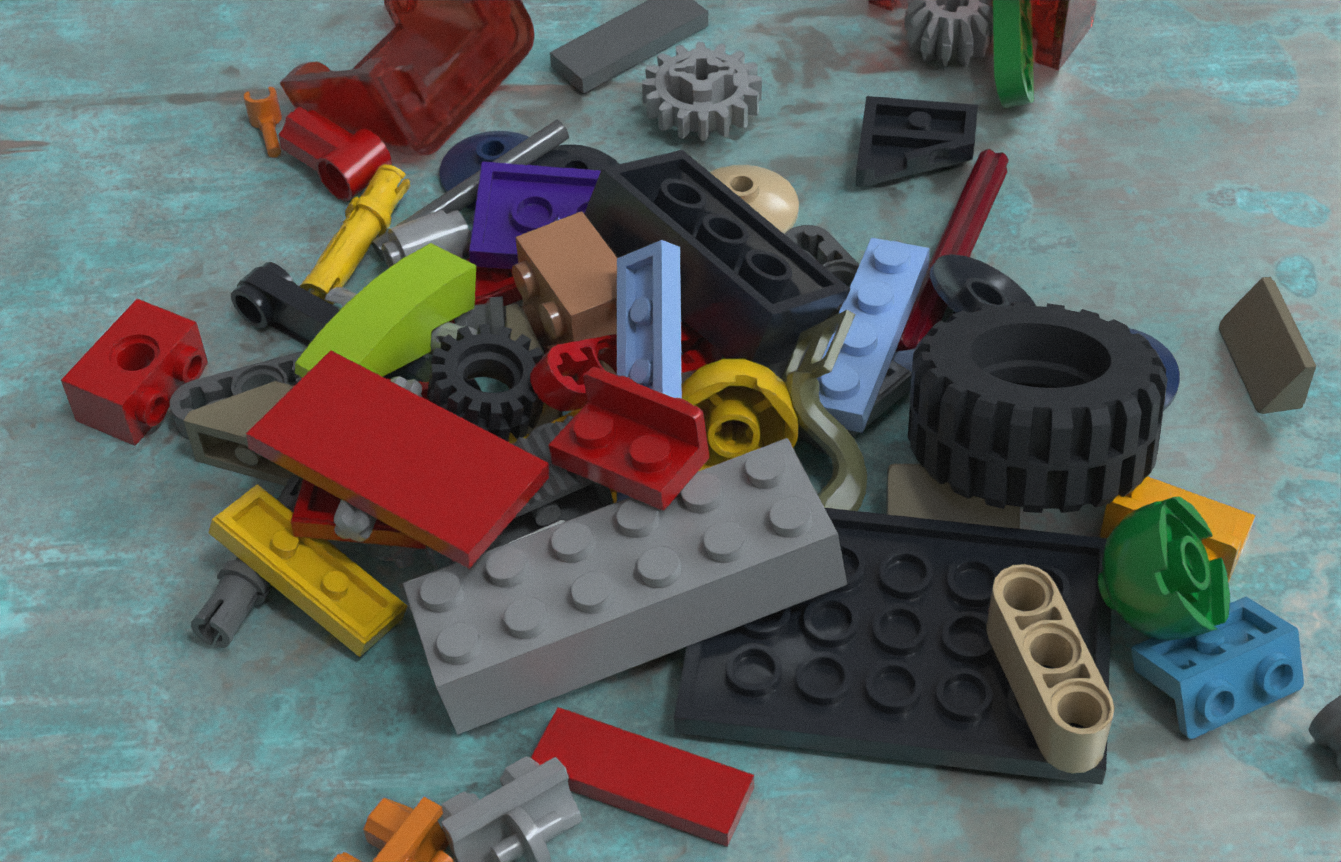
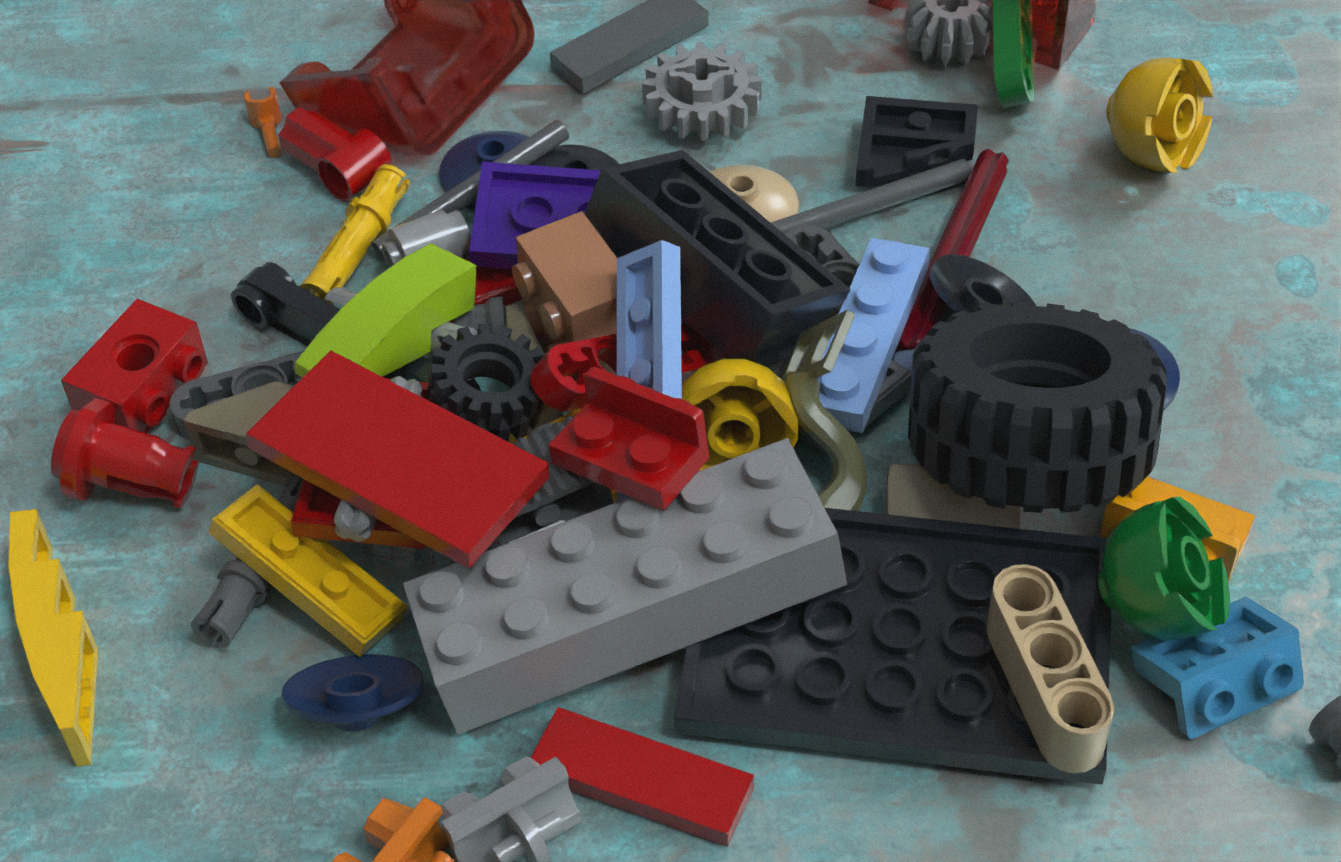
(53, 634): none -> yellow slope
(104, 454): none -> red piece
(352, 690): none -> dark blue dish
(879, 197): none -> dark grey bar
(1159, 113): none -> yellow cylinder
(1268, 349): dark tan slope -> none

